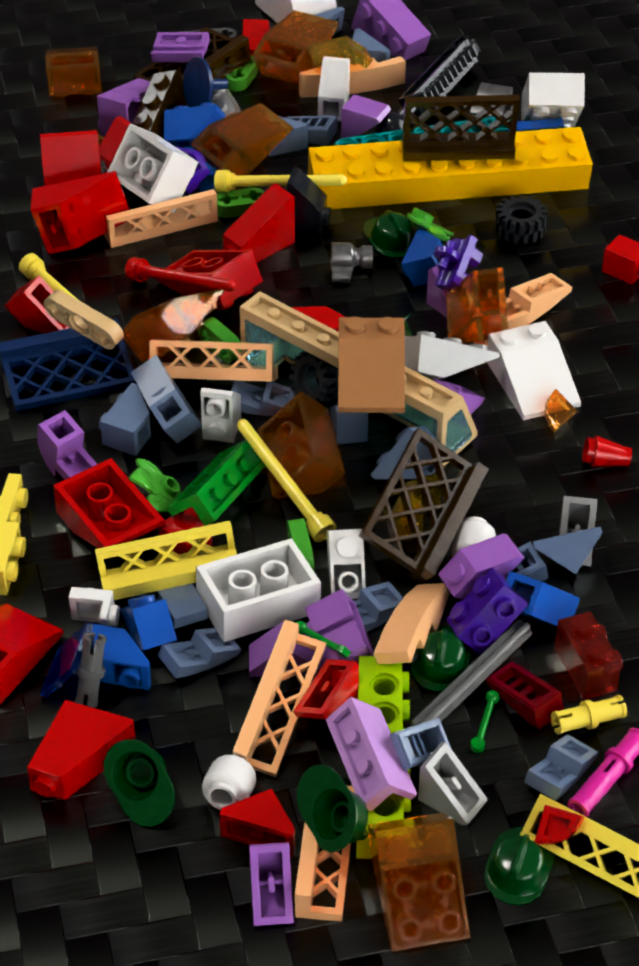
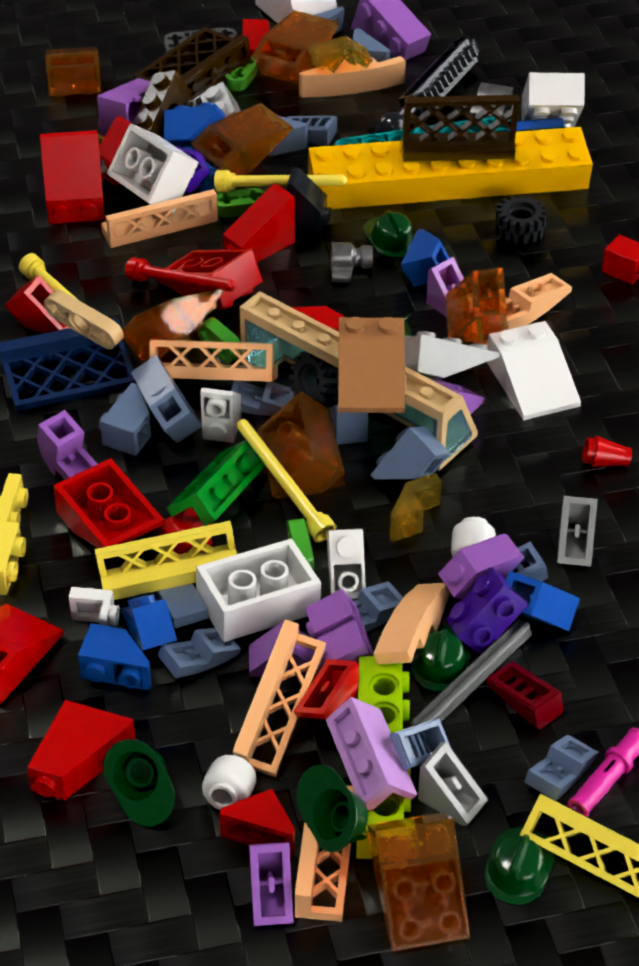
(65, 661): clear blue piece -> none
(76, 210): red slope -> none
(90, 669): dark grey pin -> none
(161, 488): bright green plate -> none
(179, 46): medium lavender plate -> none
(199, 83): dark blue shield -> none
(333, 86): white slope -> none
(340, 649): green hinge -> none
(360, 115): medium lavender slope -> none
(423, 220): bright green plate -> none
(450, 515): dark brown fence -> none
(455, 259): dark purple hips -> none
(478, 743): green hinge -> none
(557, 826): red tile -> none
(558, 410): clear orange tile -> none
(571, 548): sand blue slope -> none
(588, 655): clear red brick -> none
(588, 714): light yellow pin -> none

